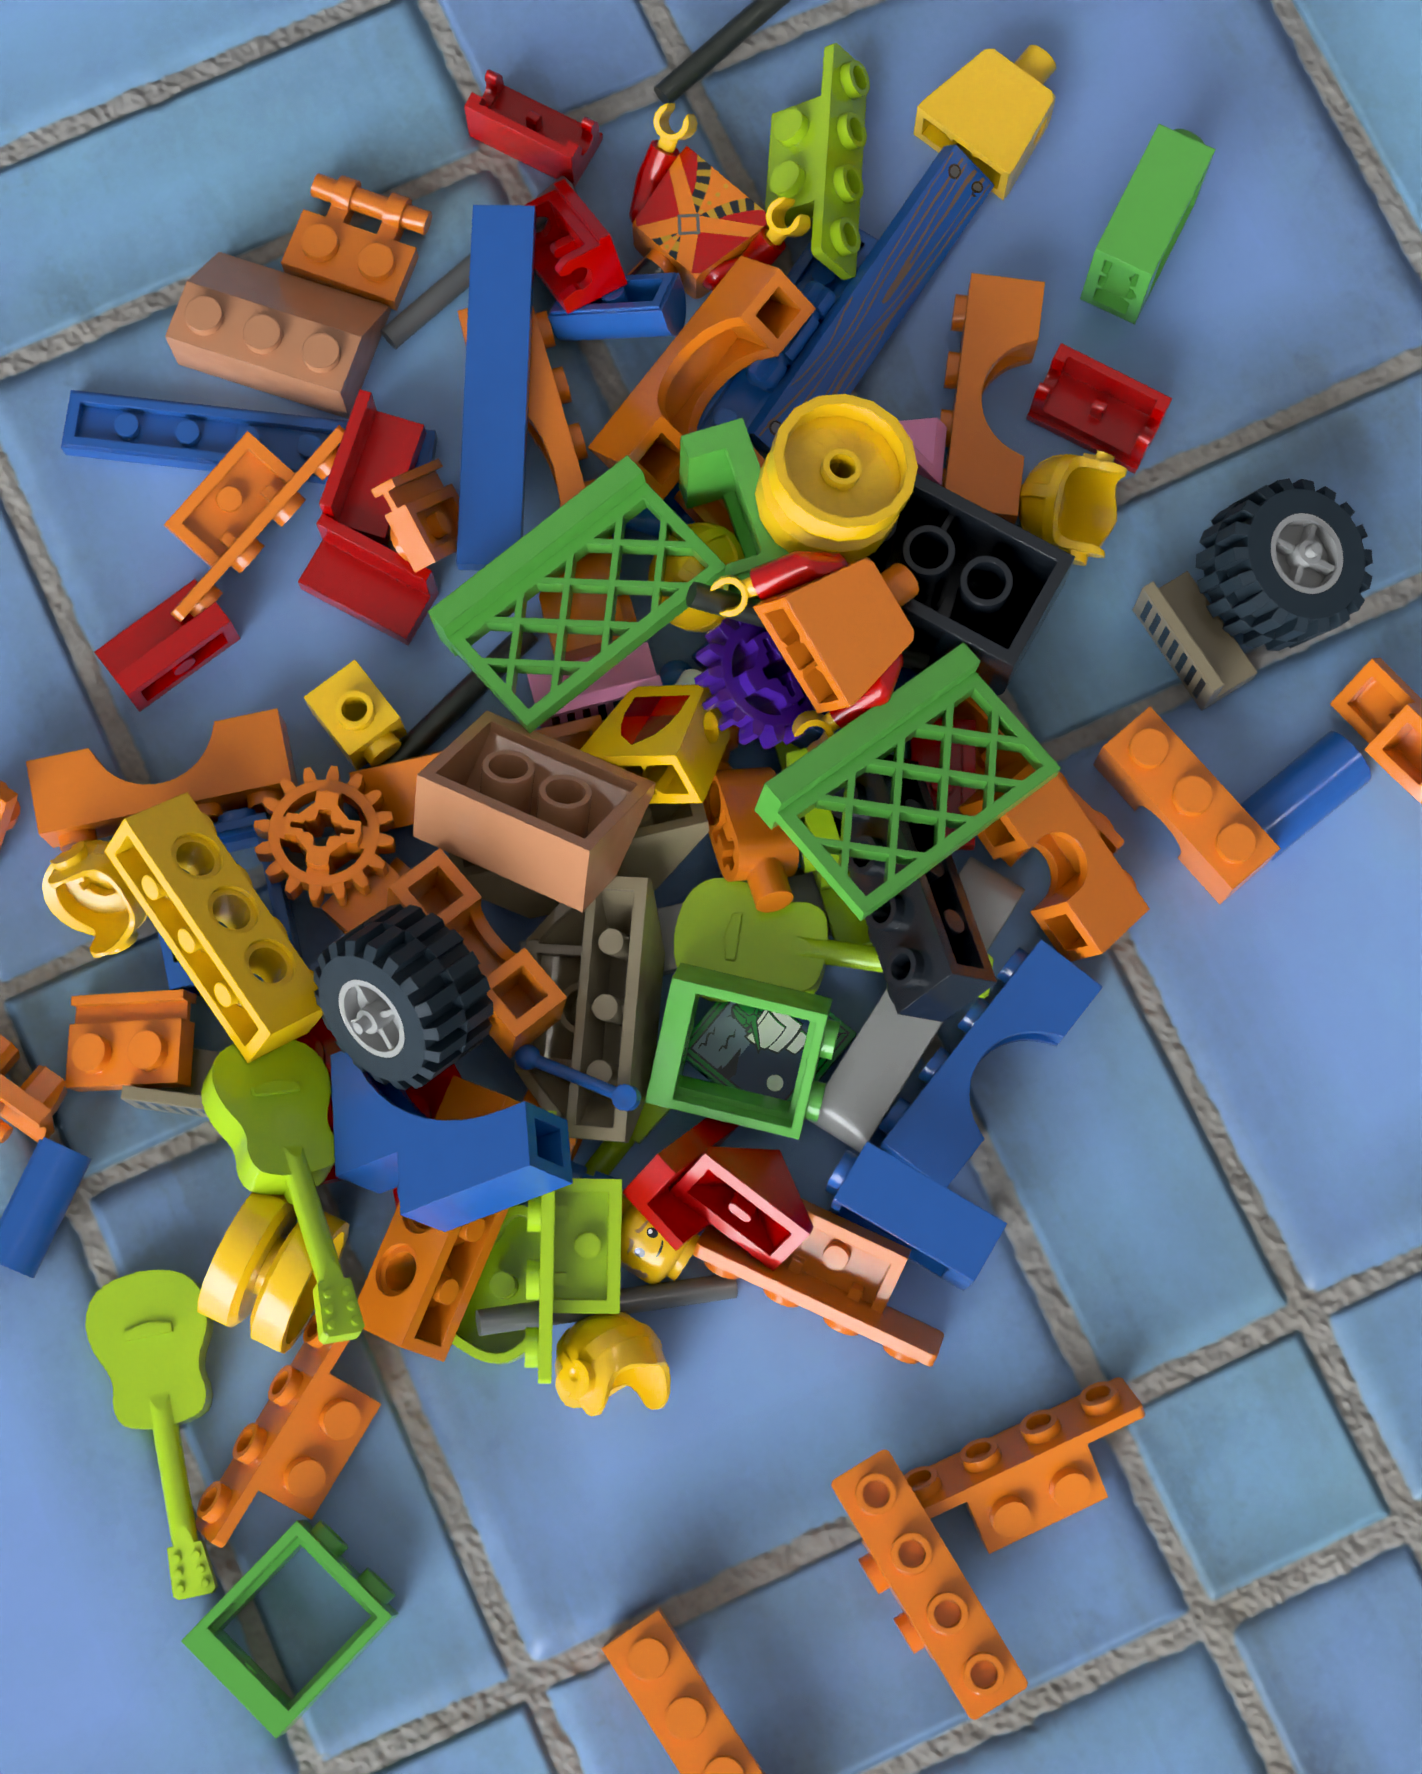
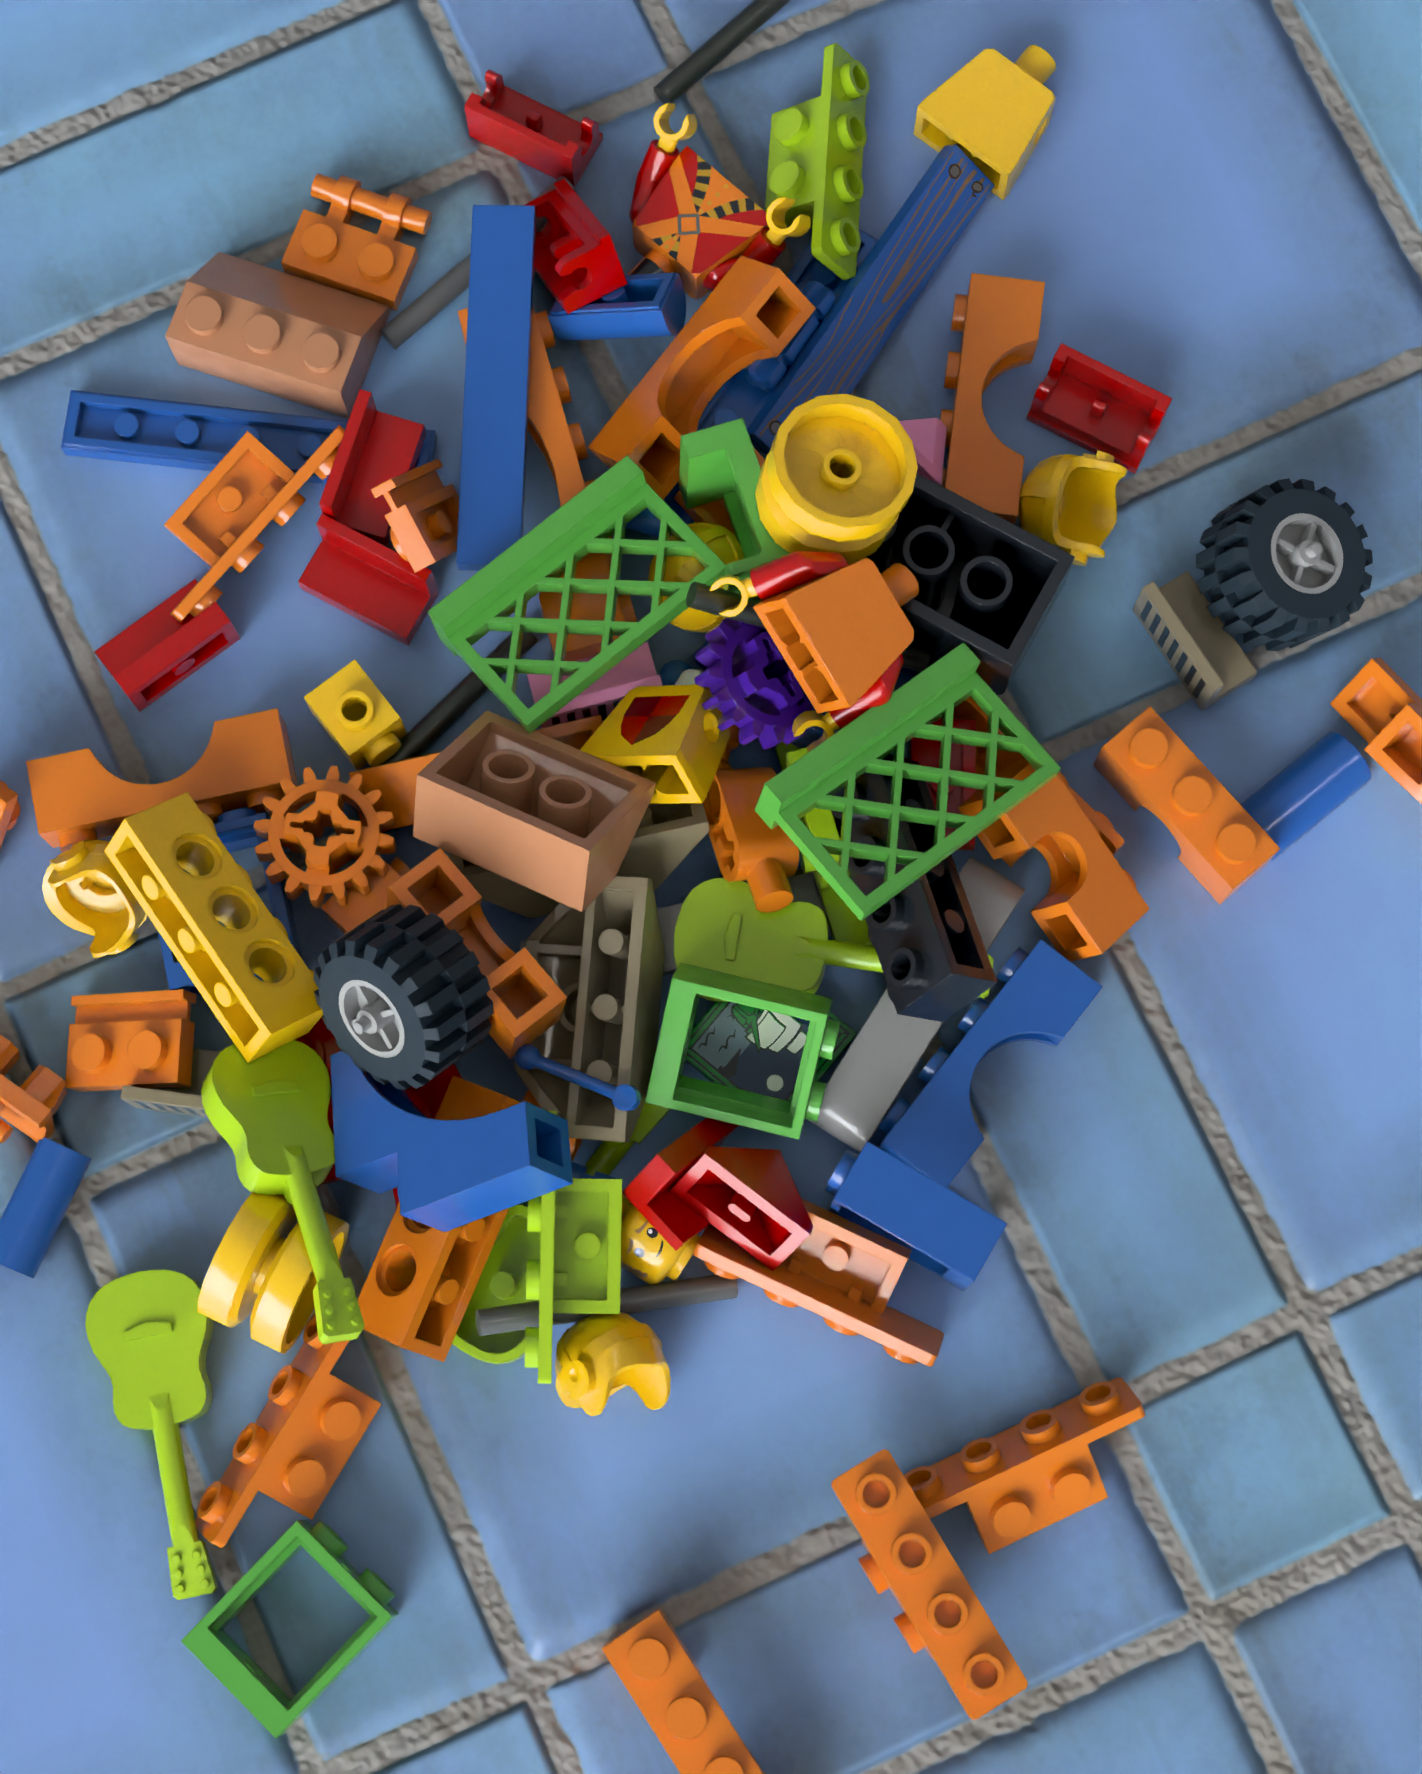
(1147, 222): bright green window -> none

